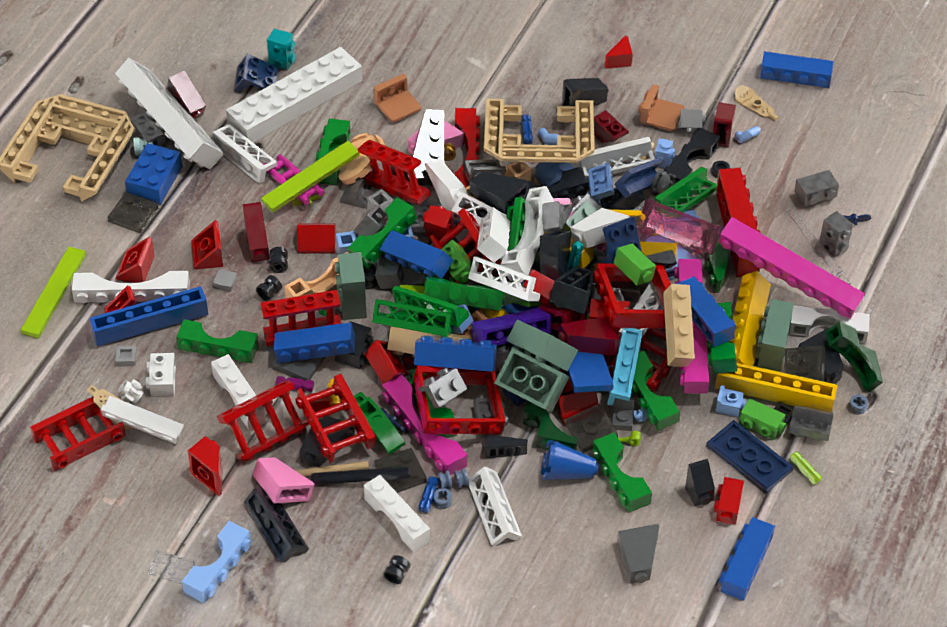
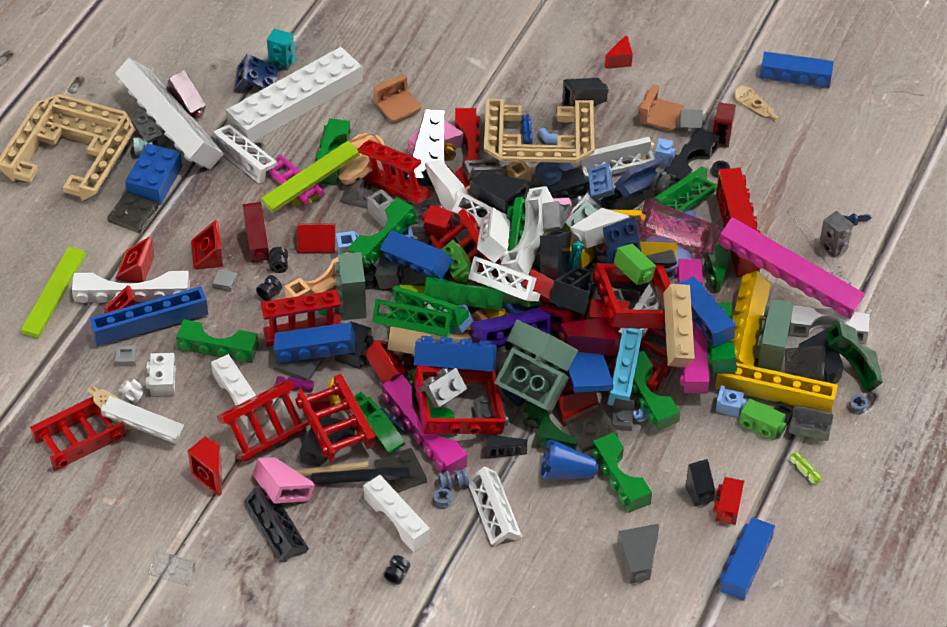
(204, 580): light blue arch -> none
(373, 222): flat silver brick -> none
(428, 494): blue axle -> none
(608, 128): dark red slope -> none
(633, 440): lime hand -> none
(746, 135): light blue arm -> none
(750, 456): dark blue tile -> none
(816, 188): flat silver brick -> none

